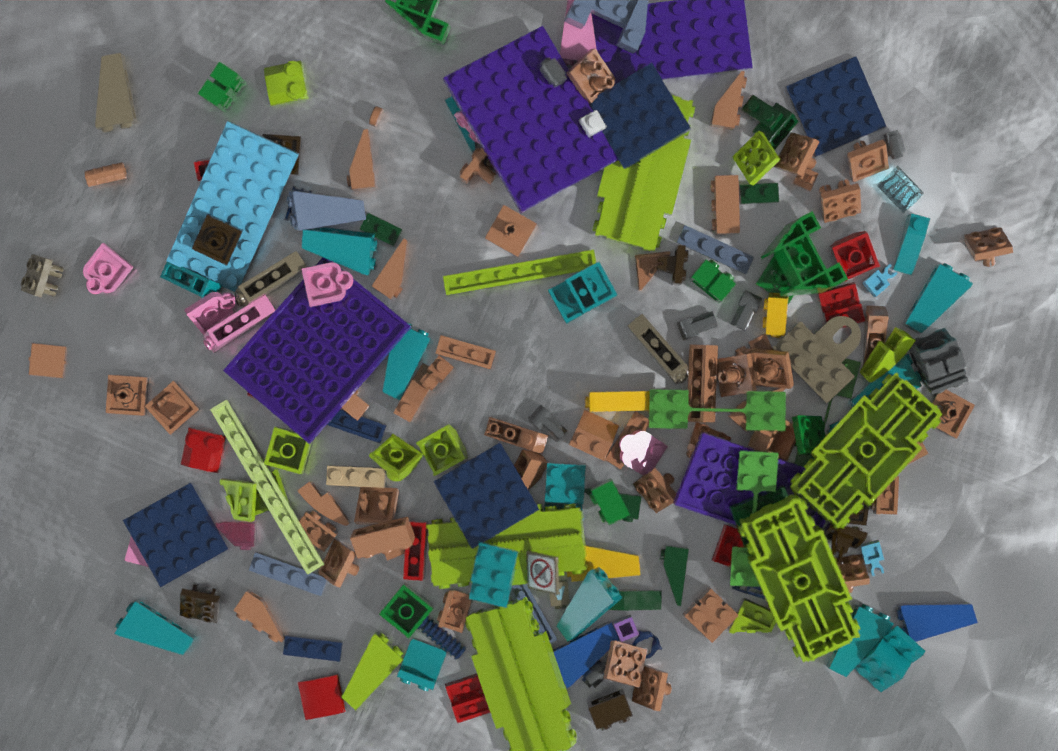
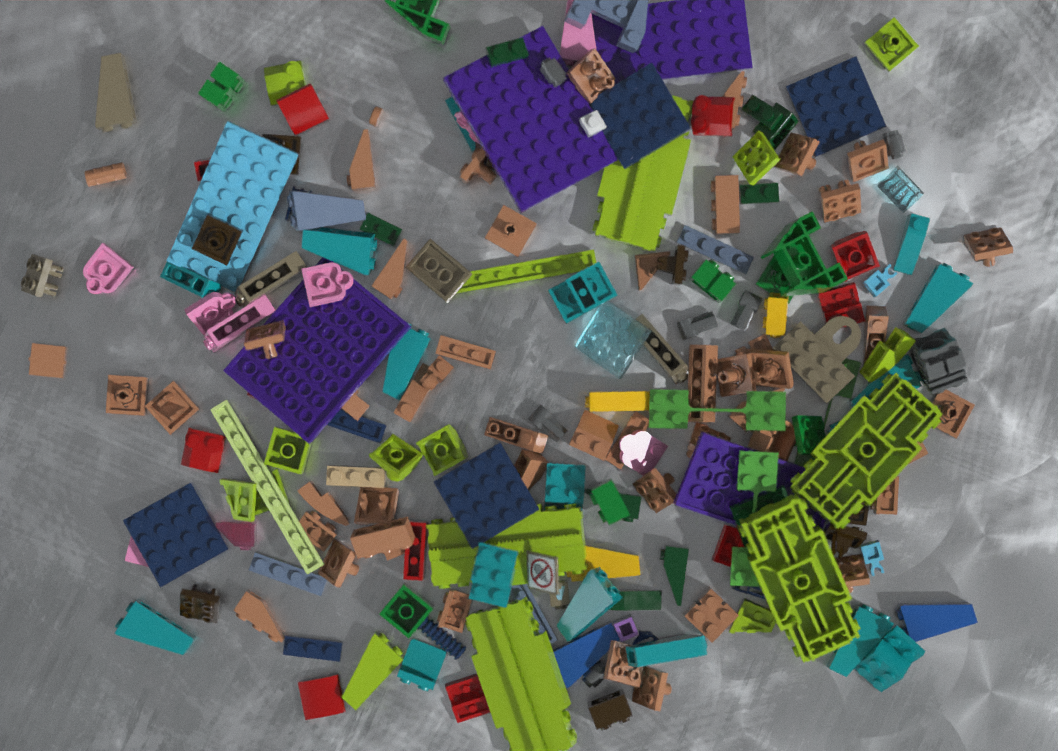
(266, 337): none -> nougat tile
(302, 109): none -> red slope
(439, 270): none -> dark tan tile
(506, 52): none -> dark green plate
(613, 338): none -> clear light blue plate
(666, 650): none -> teal slope
(712, 116): none -> red slope
(807, 180): nougat tile -> none
(896, 39): none -> lime plate

